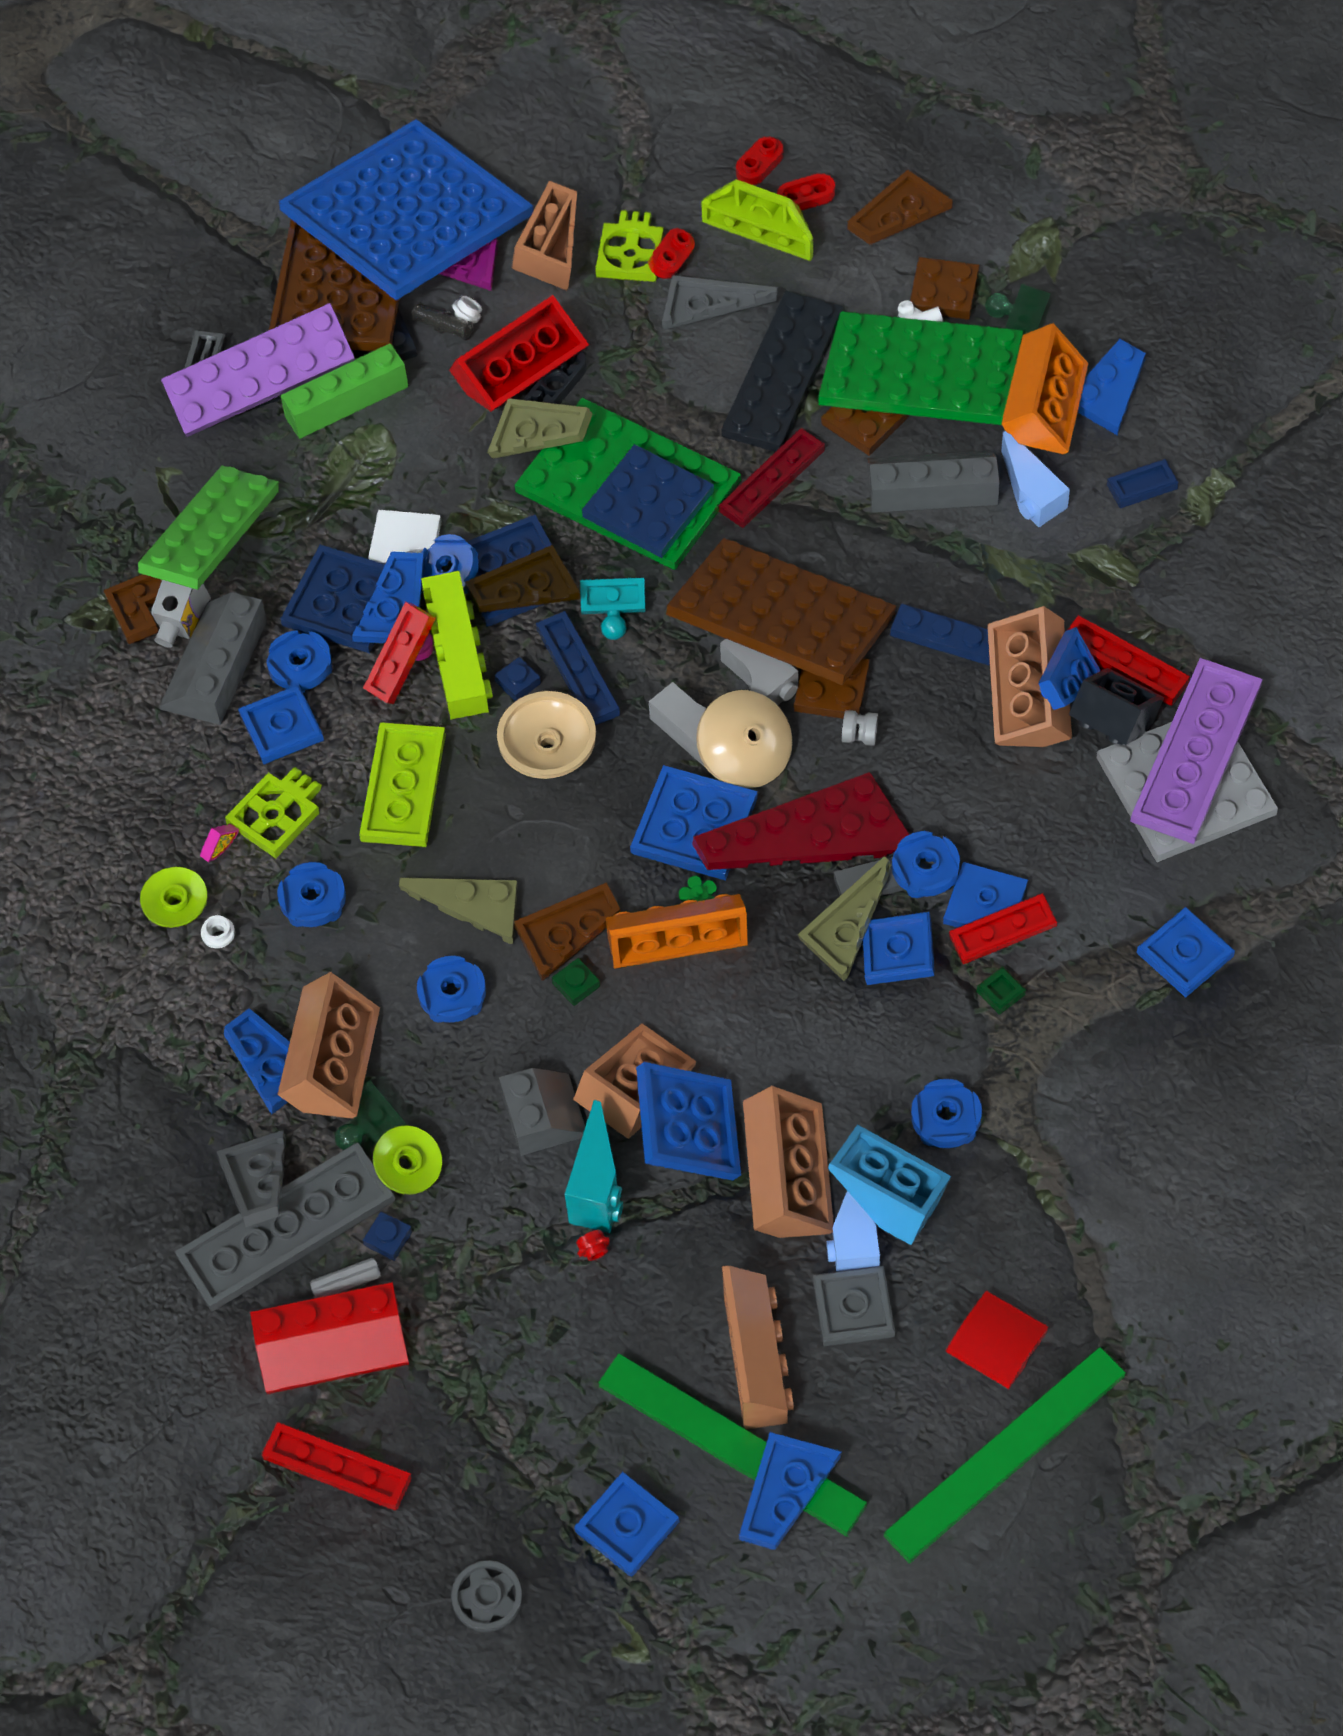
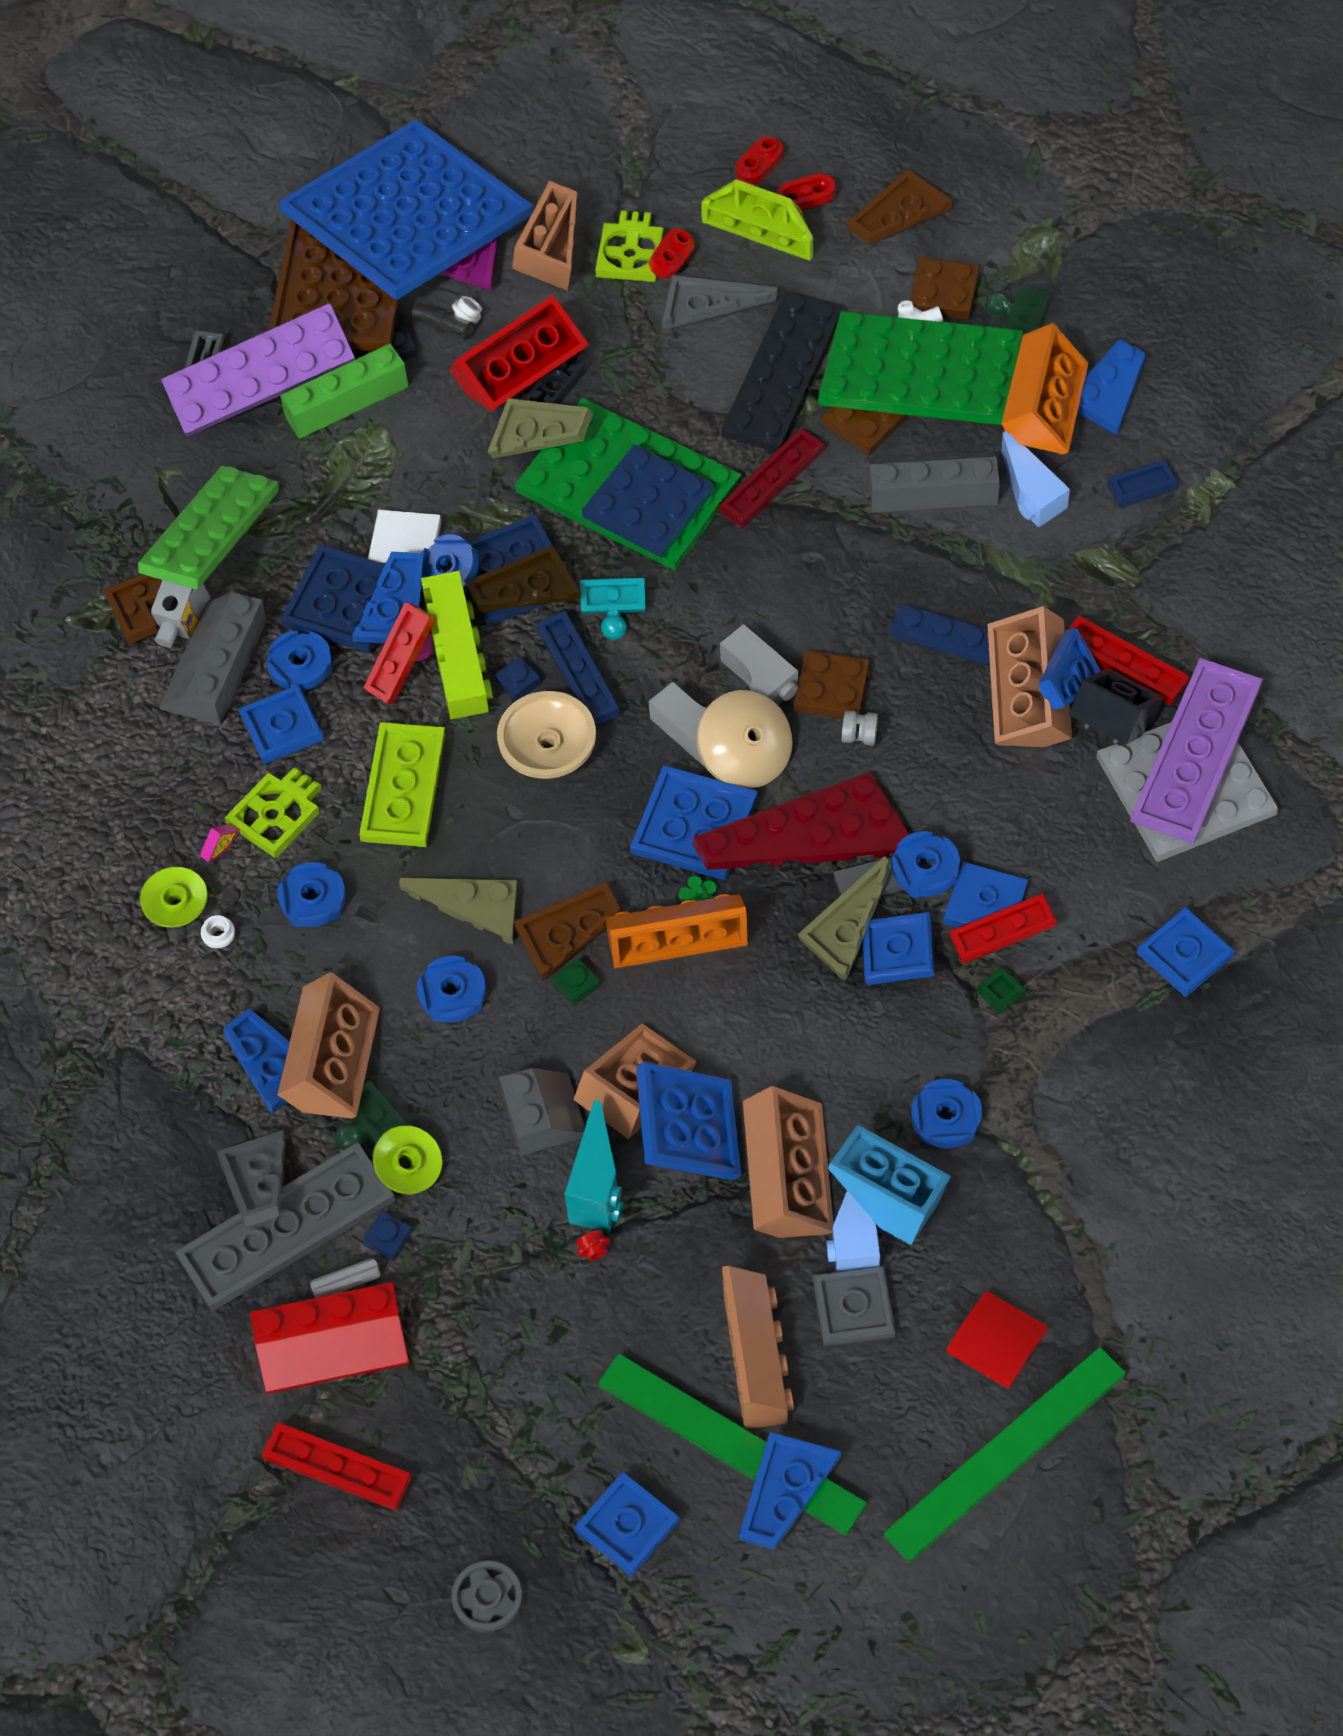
(782, 611): reddish brown plate -> none

